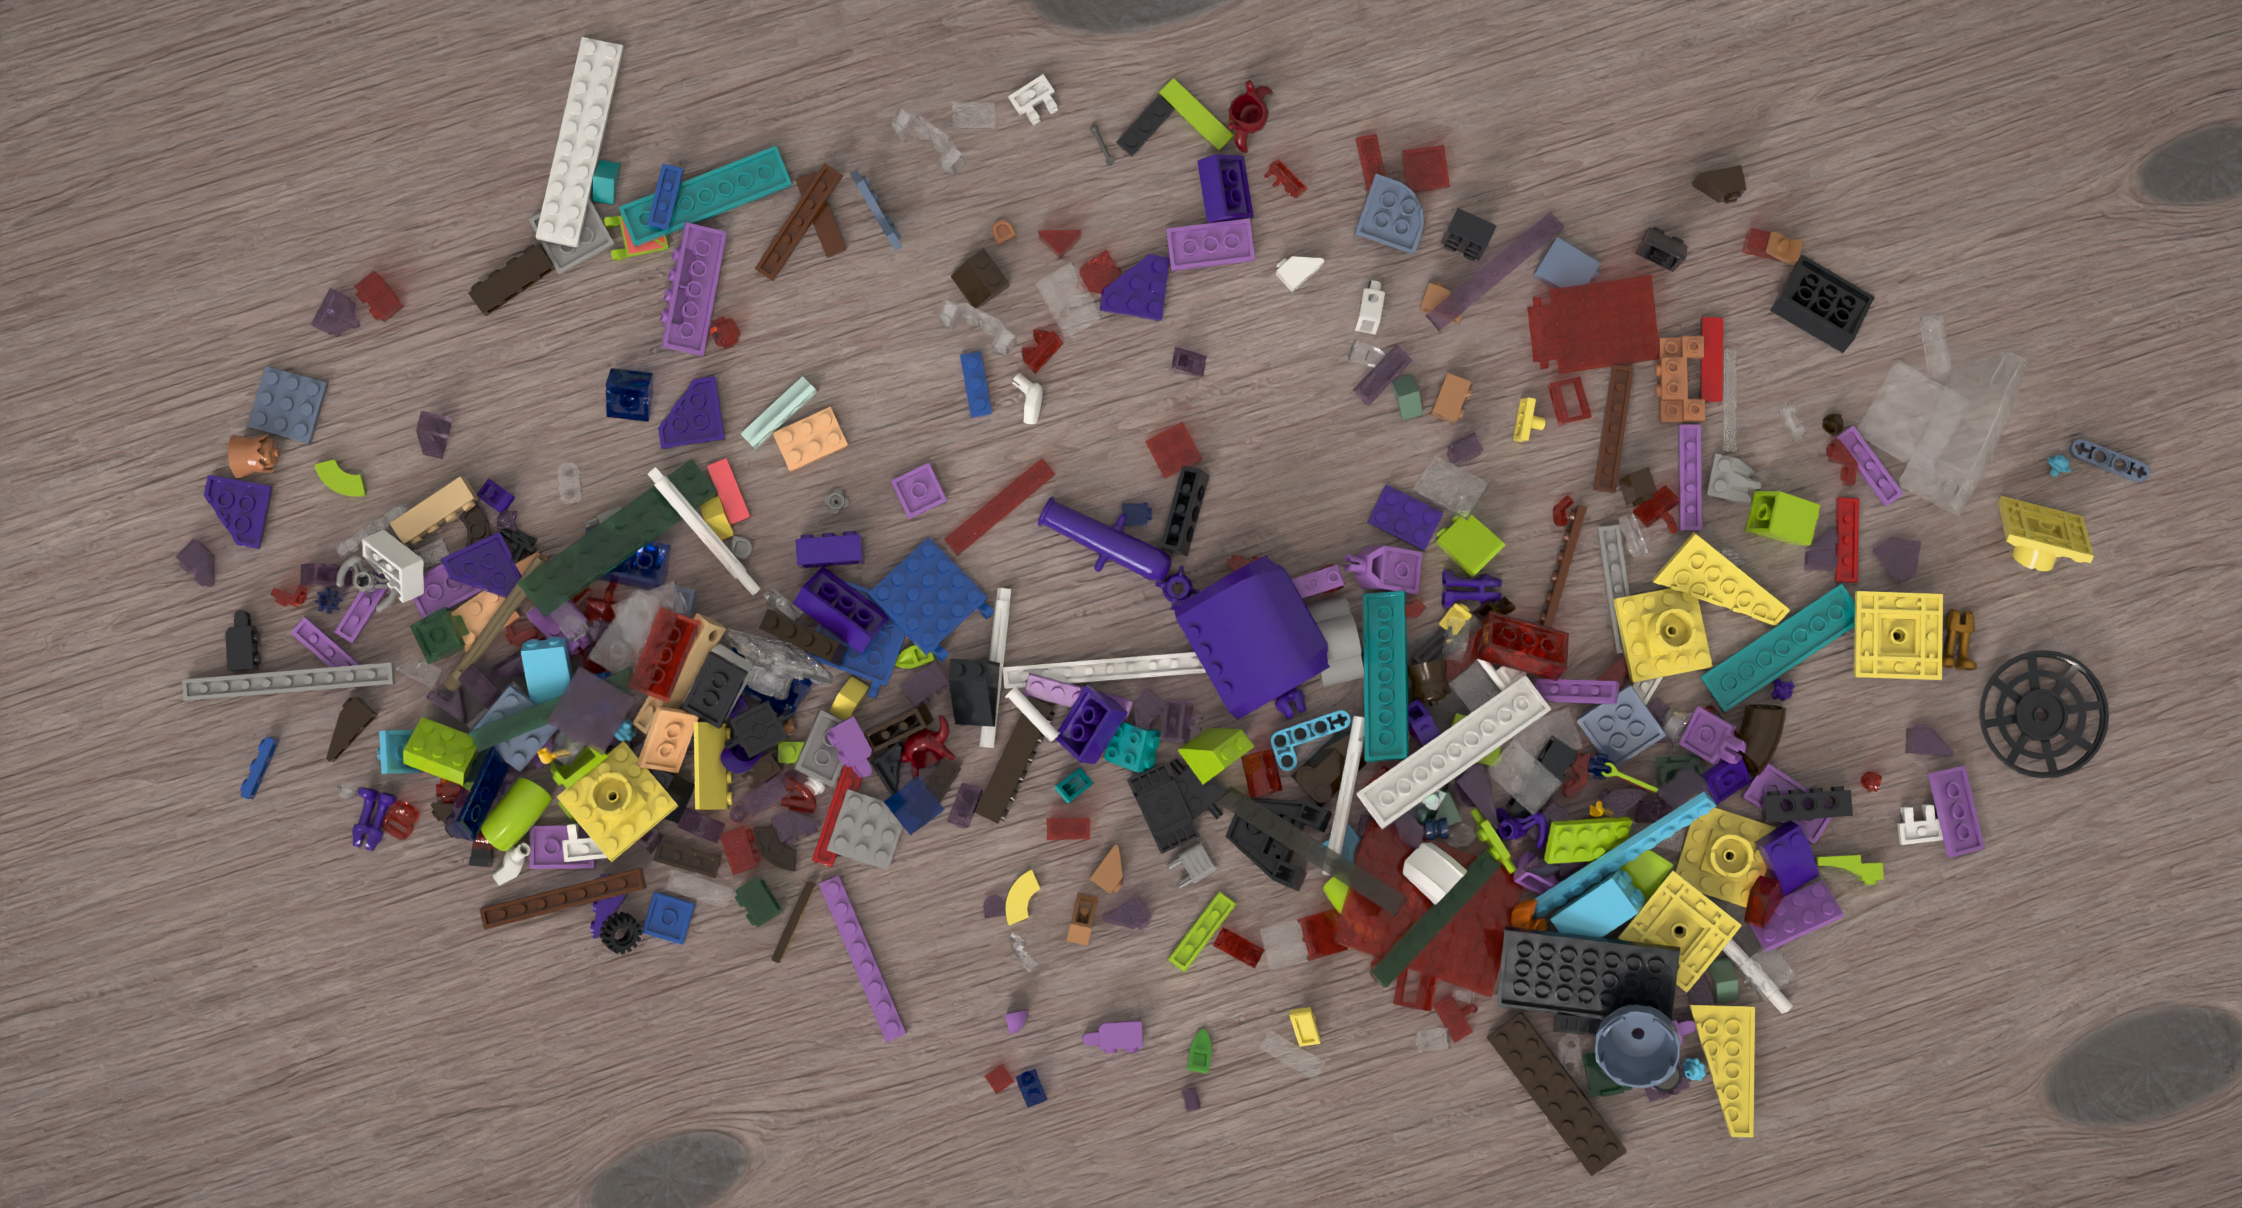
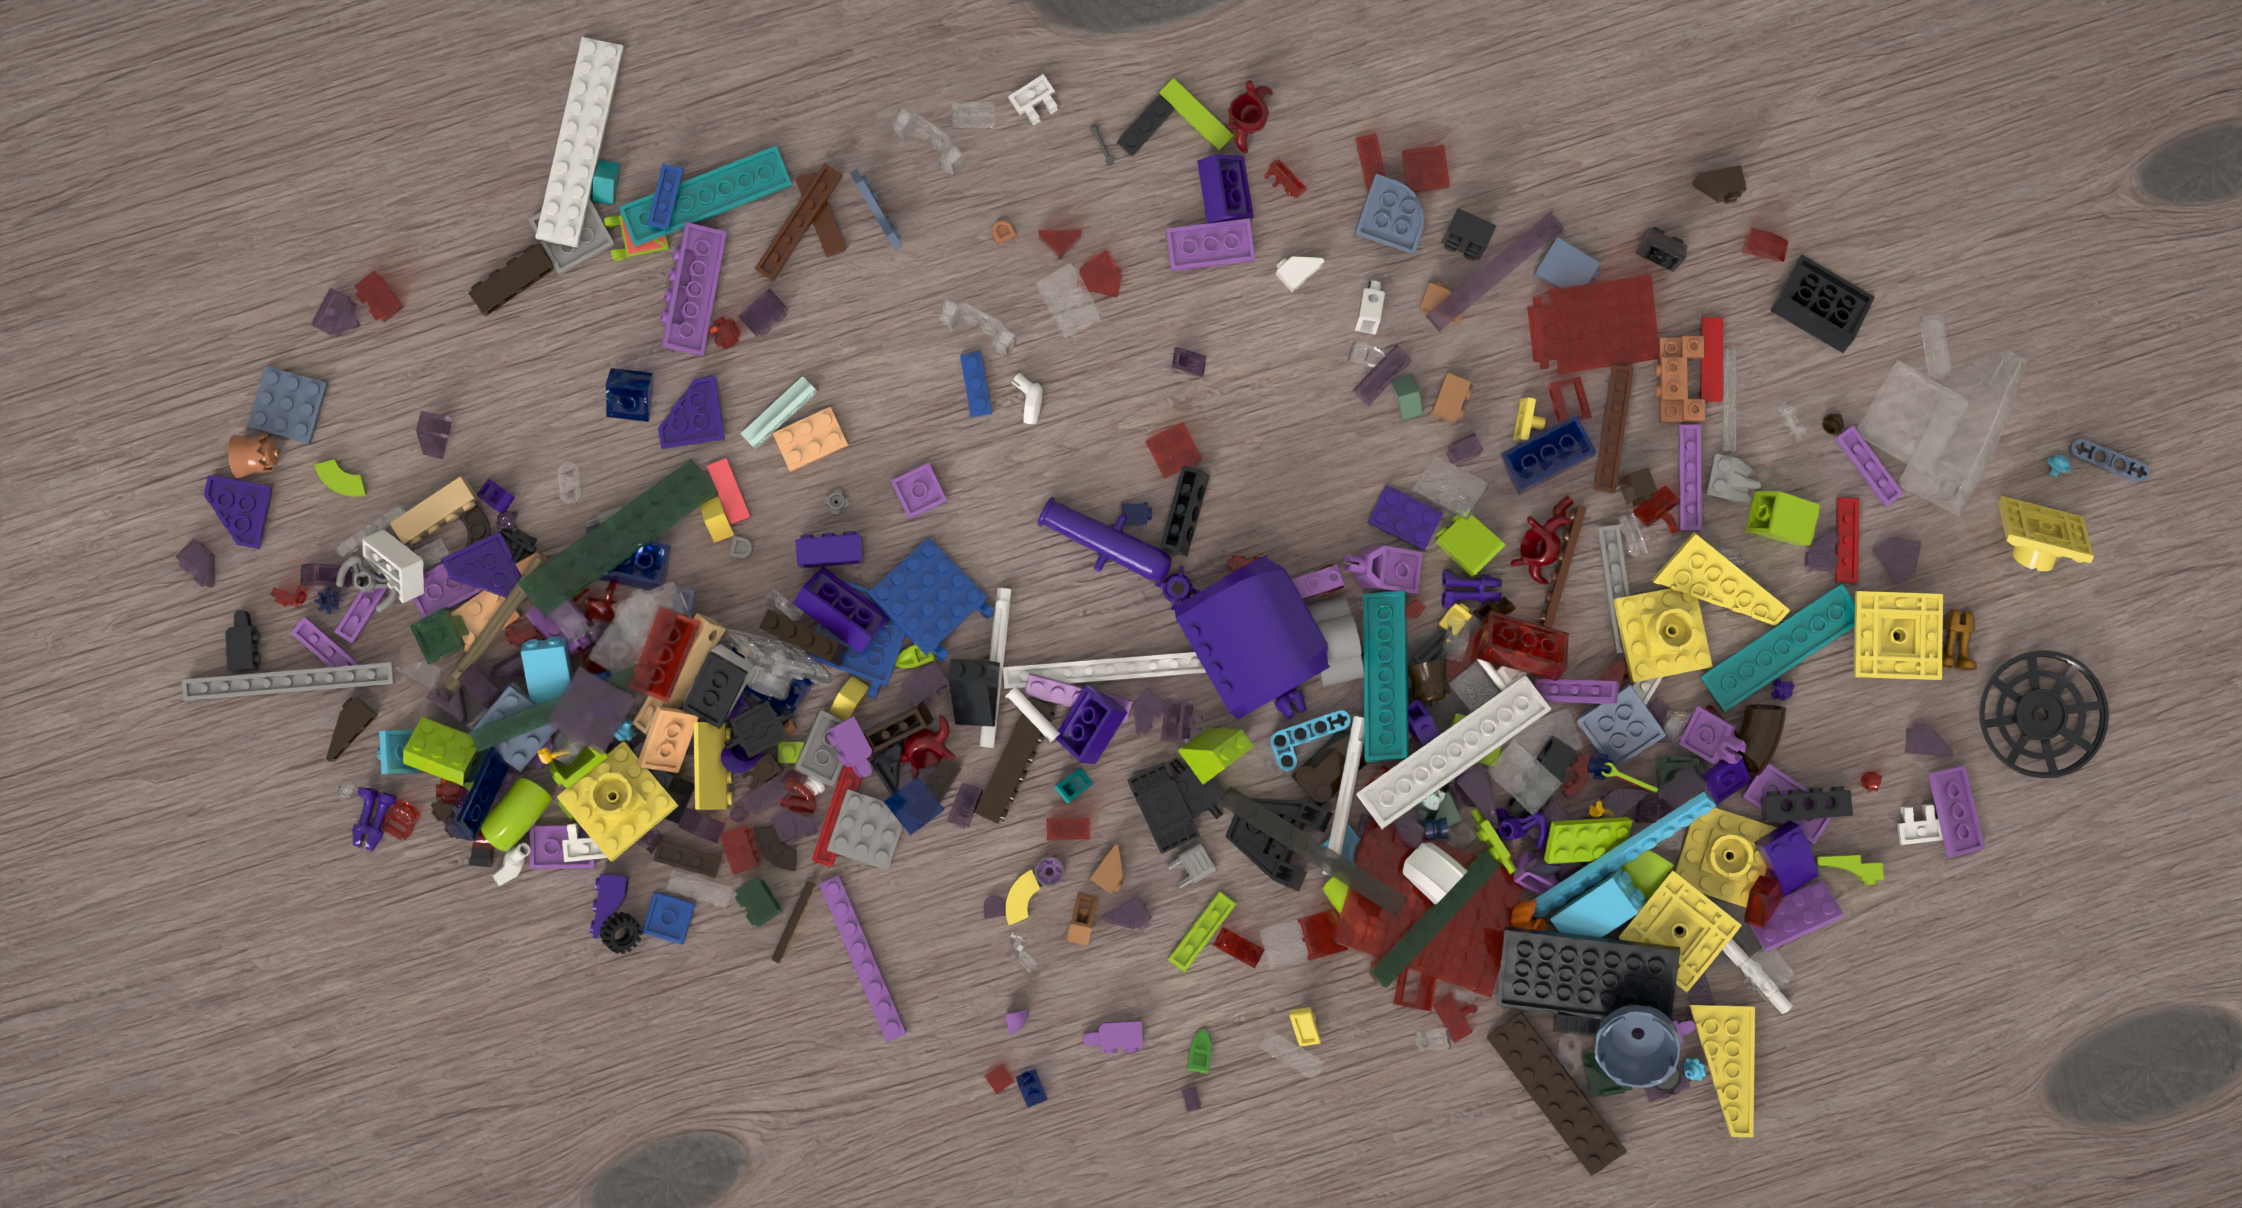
(258, 767): blue plate -> none
(563, 898): reddish brown tile -> none
(702, 530): white piece -> none
(763, 313): none -> clear purple brick
(980, 279): dark brown slope -> none
(999, 507): clear red plate -> none
(1041, 867): none -> wheel
(1047, 344): clear red tile -> none
(1133, 747): teal bracket -> none
(1138, 290): dark purple plate -> none
(1261, 773): clear red brick -> none
(1540, 546): none -> dark red piece
(1548, 454): none -> clear blue slope
(1724, 980): sand green slope -> none
(1784, 248): medium nougat slope -> none
(1839, 454): clear red slope -> none

